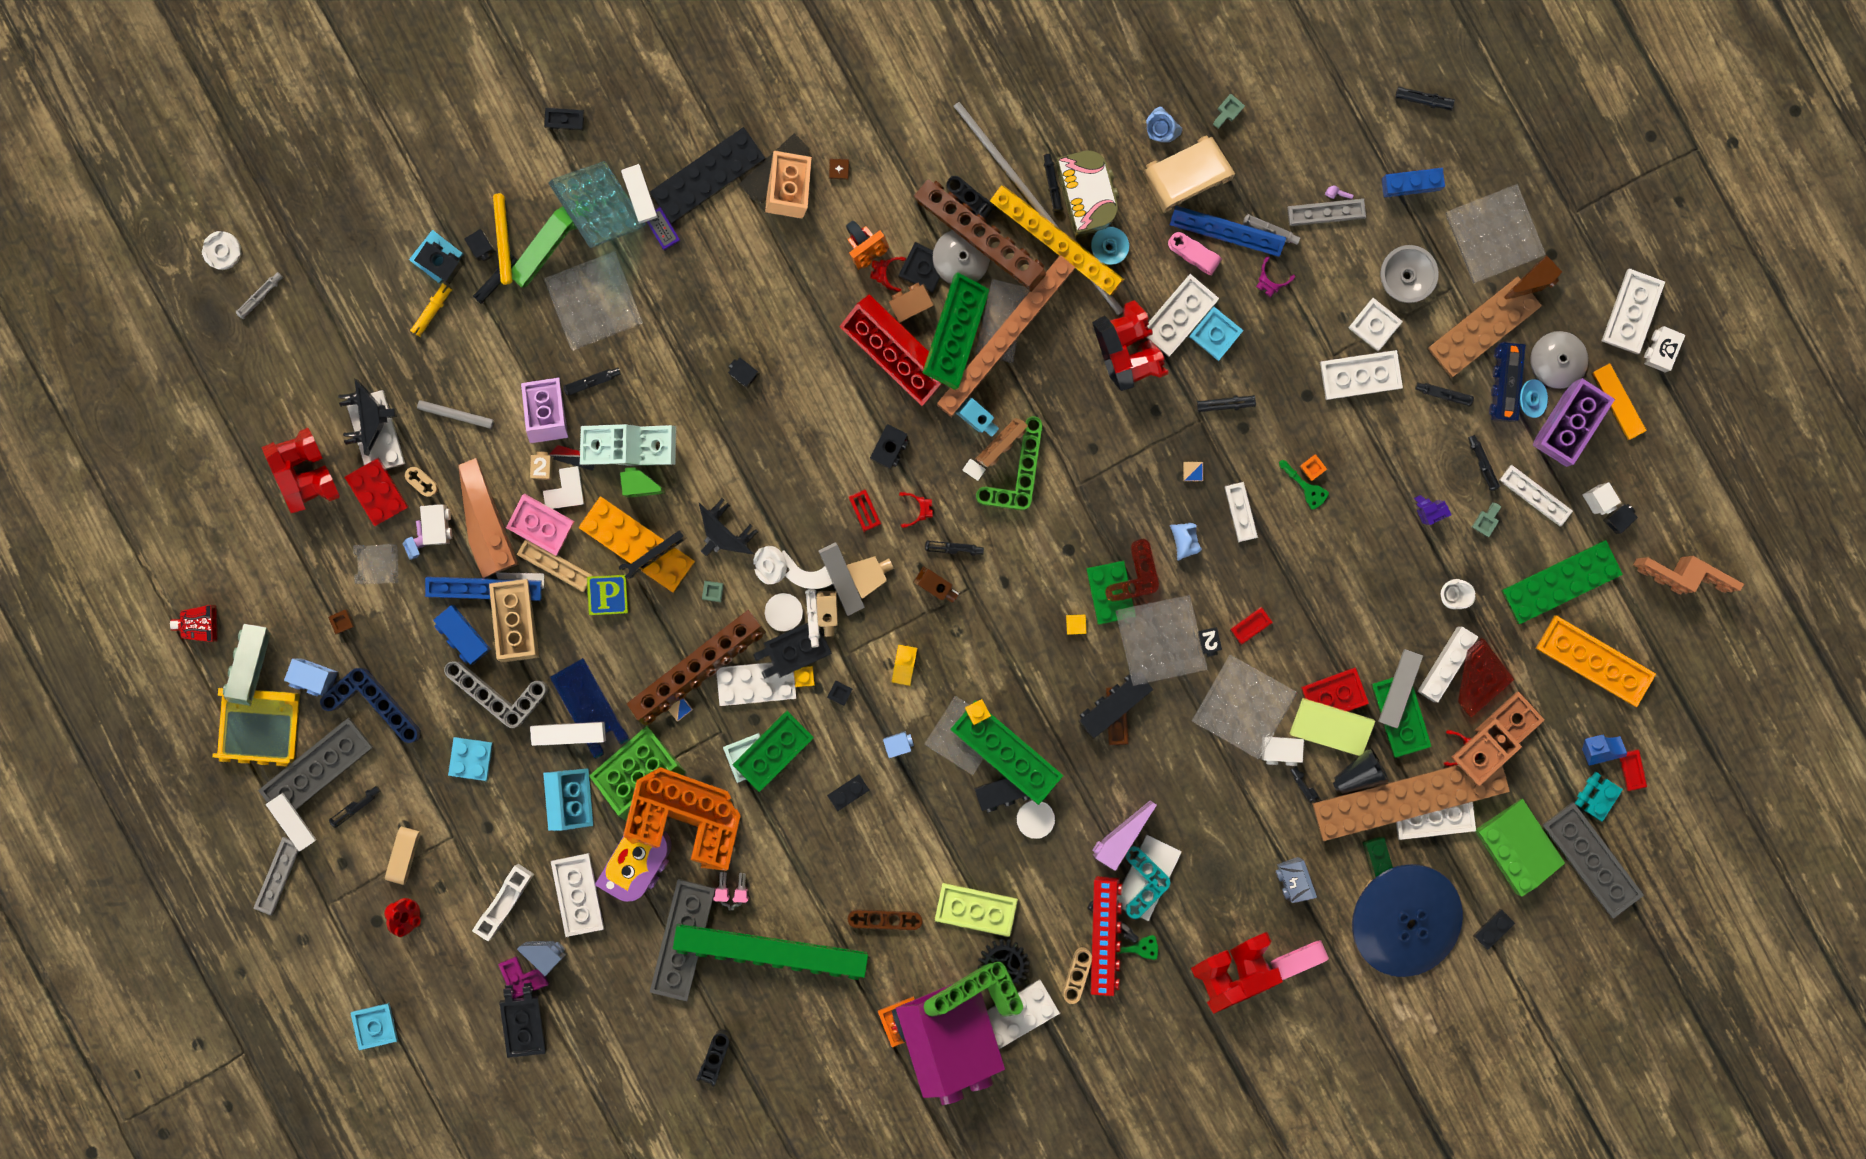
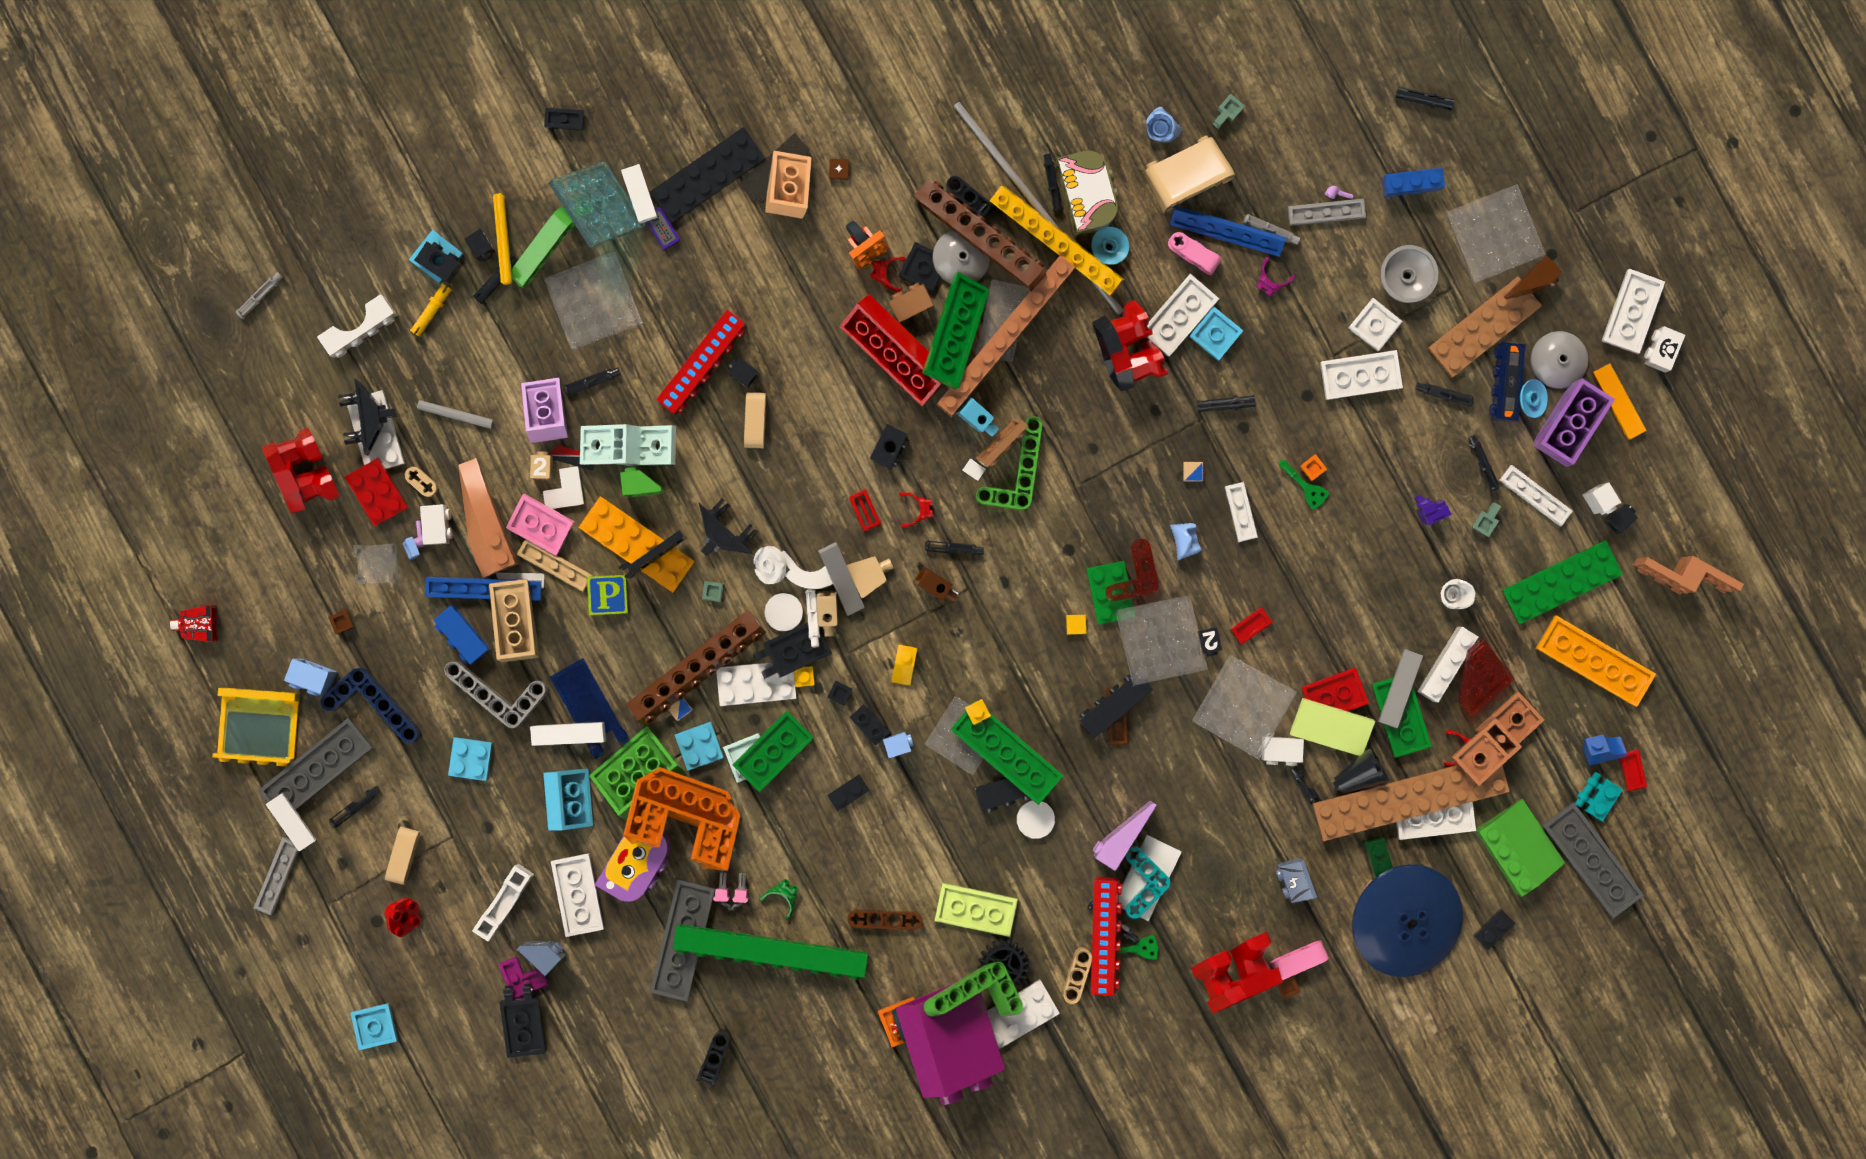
(221, 250): white tile -> none
(246, 665): brick -> none
(378, 313): none -> white arch
(699, 746): none -> medium azure plate
(701, 363): none -> red brick
(755, 420): none -> tan beam
(785, 890): none -> green helmet
(869, 724): none -> black brick
(1288, 988): none -> reddish brown plate

